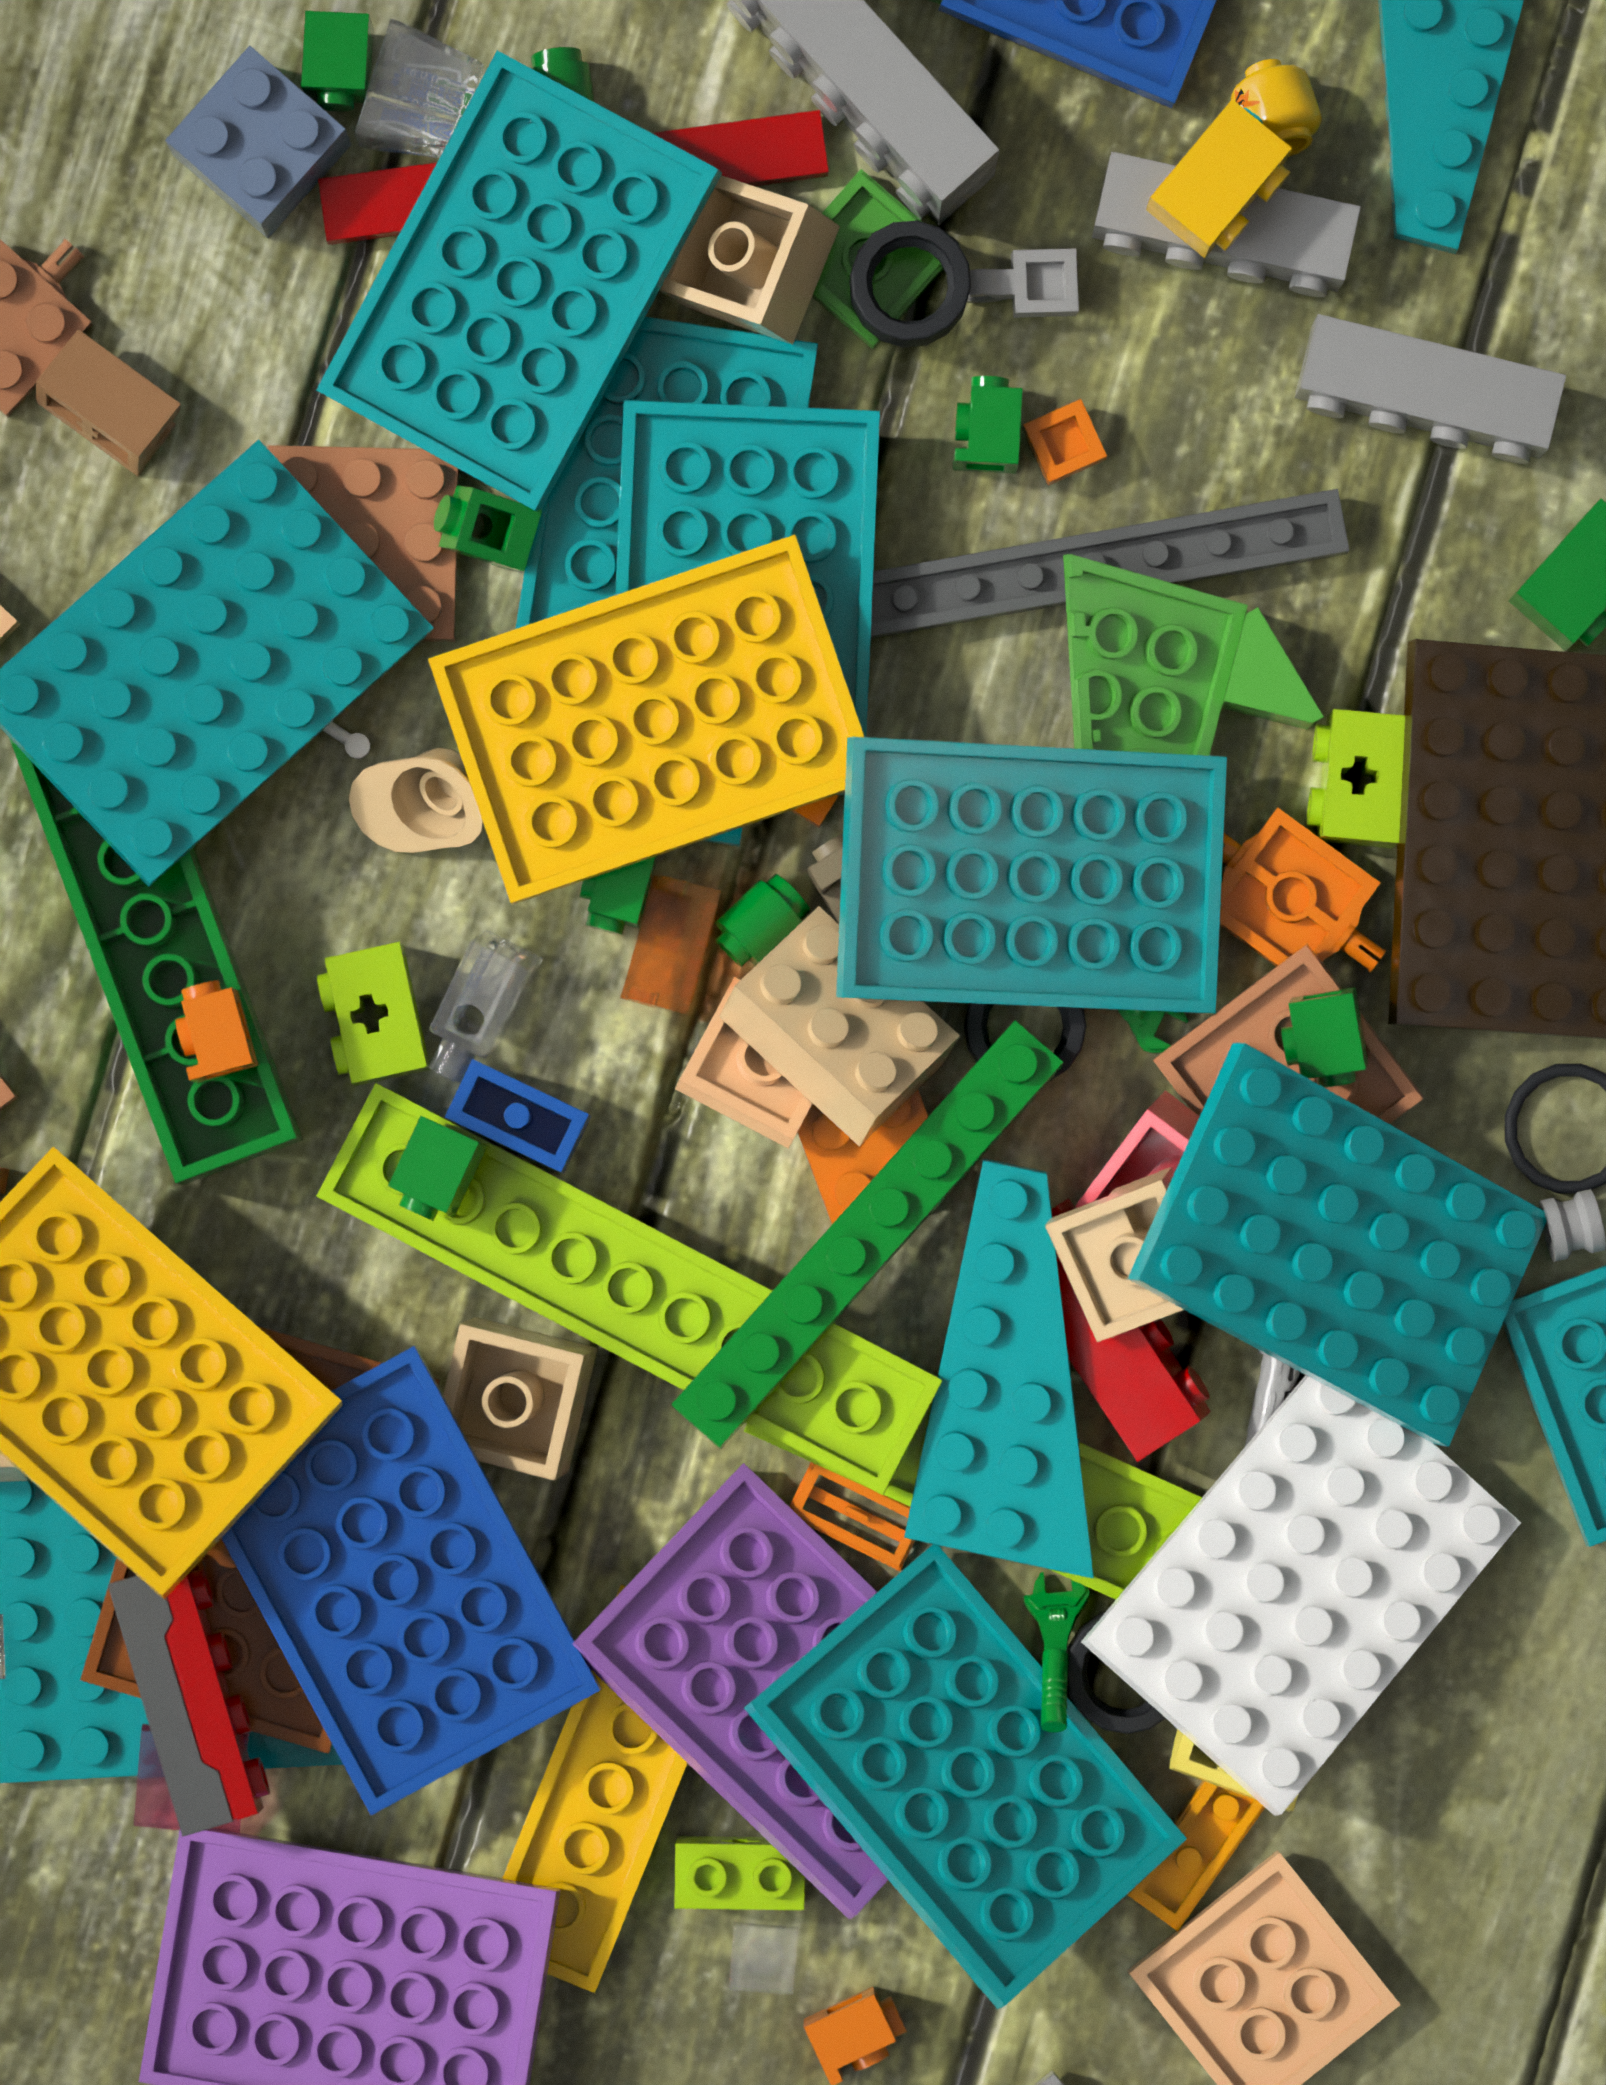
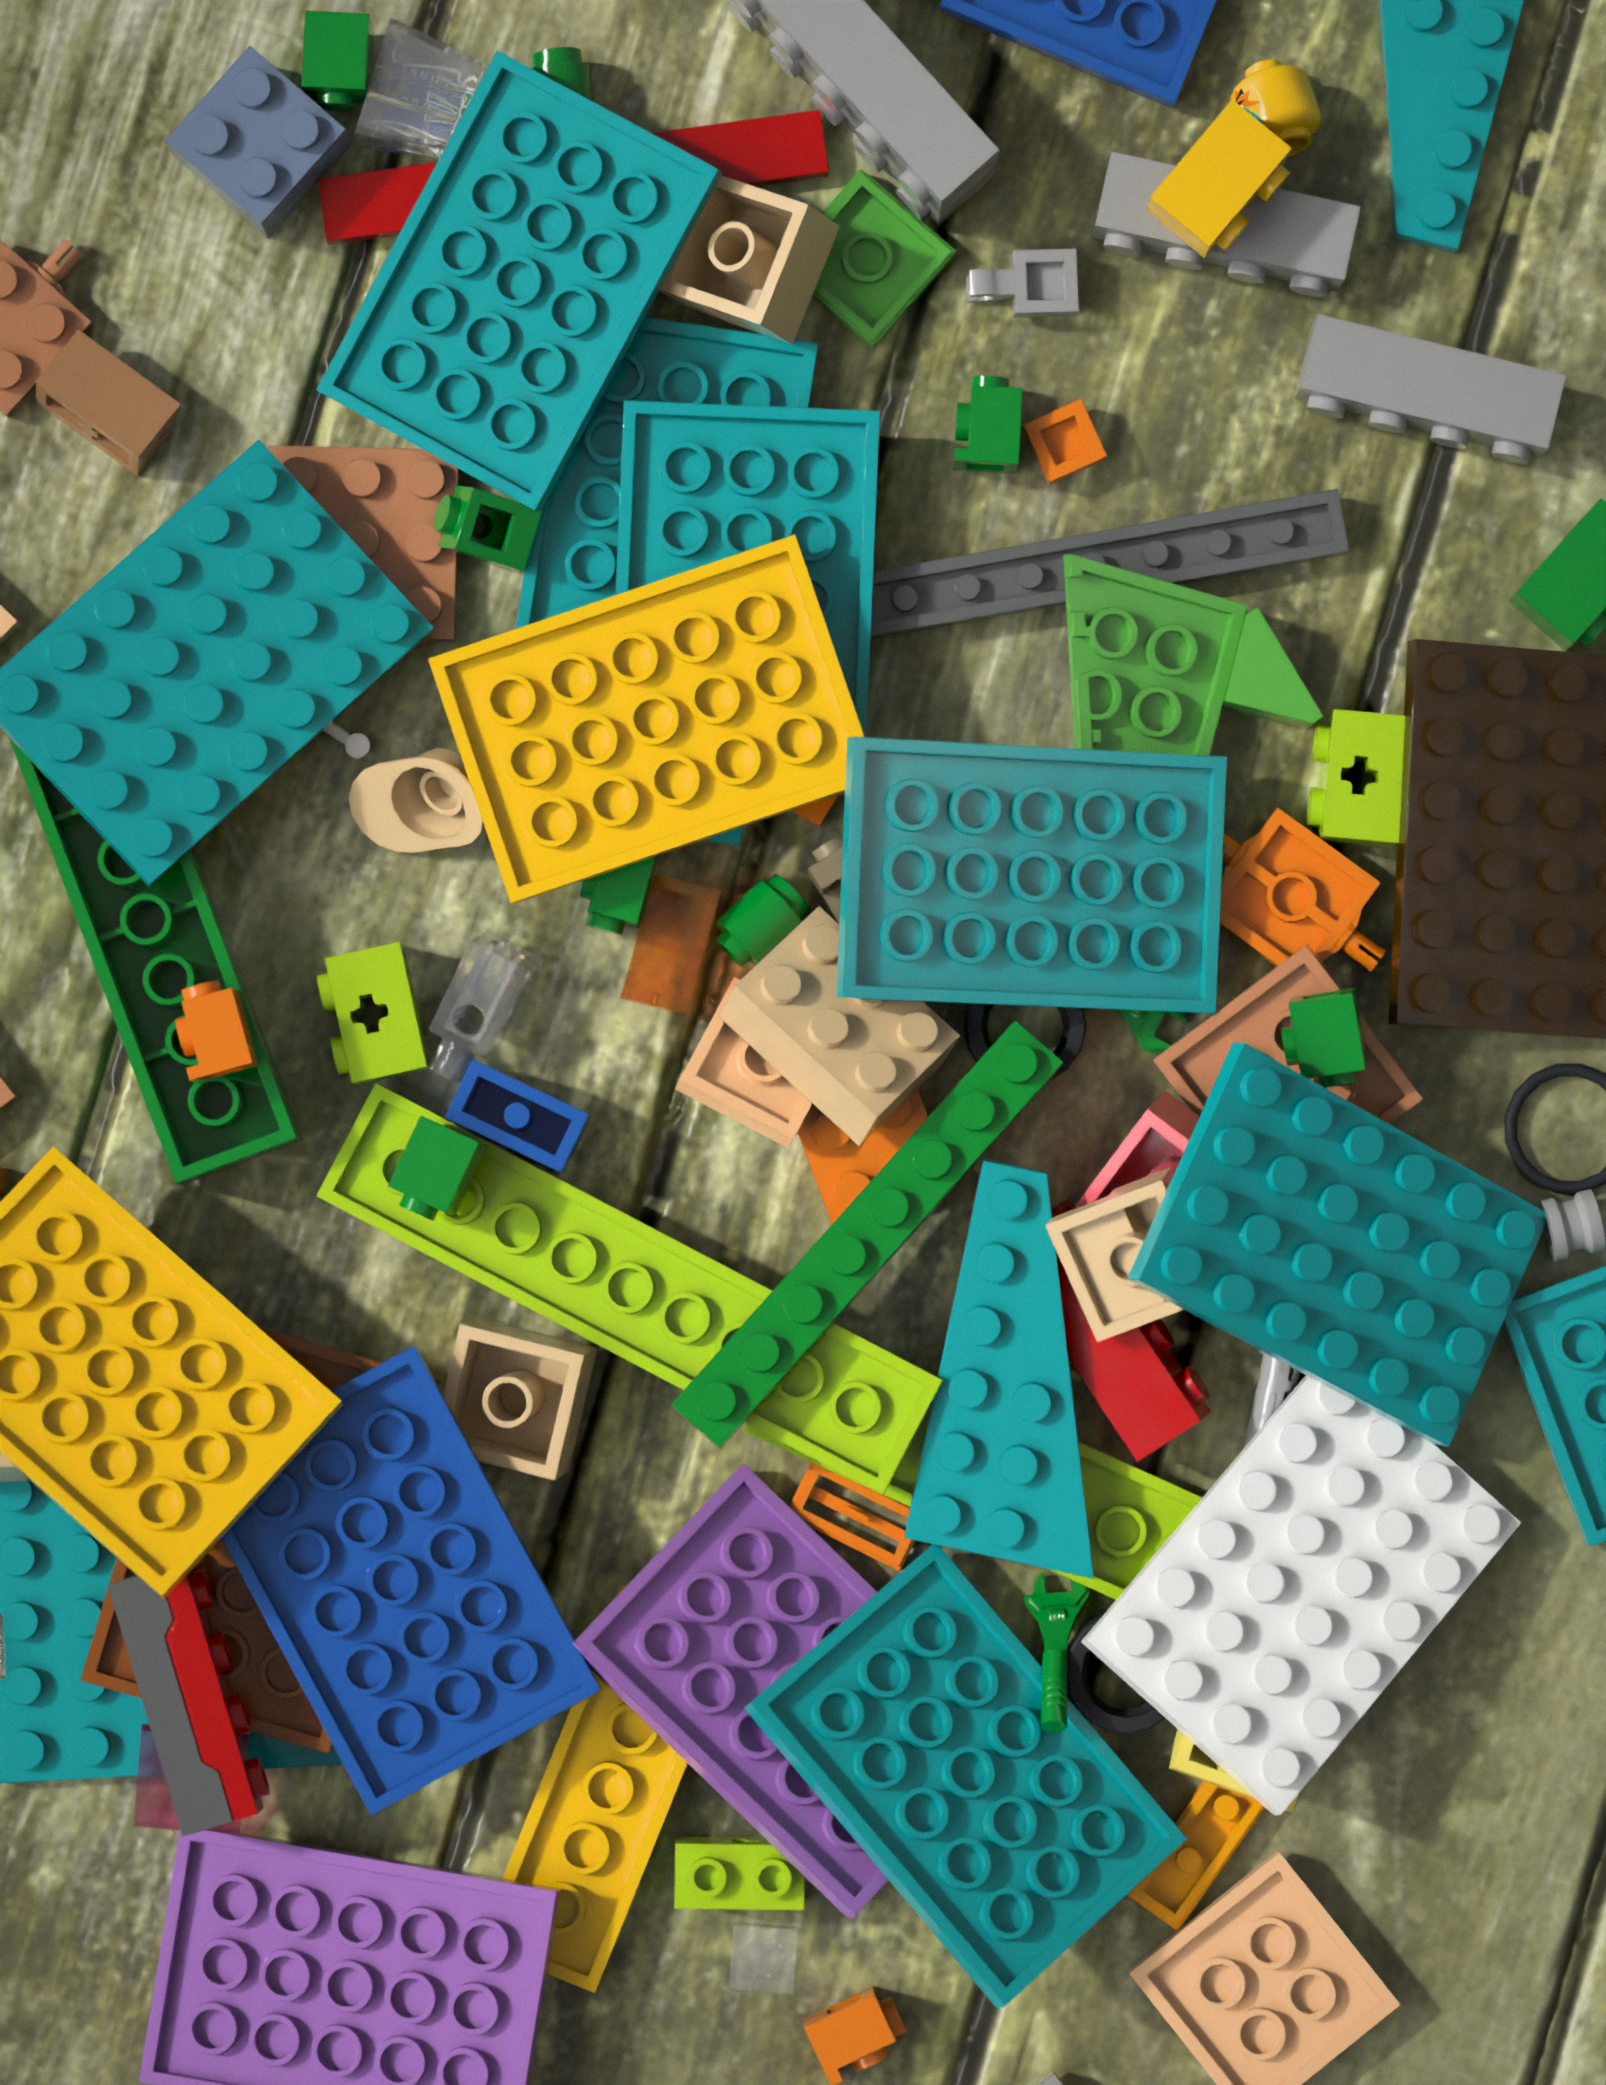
(906, 235): black tyre -> none

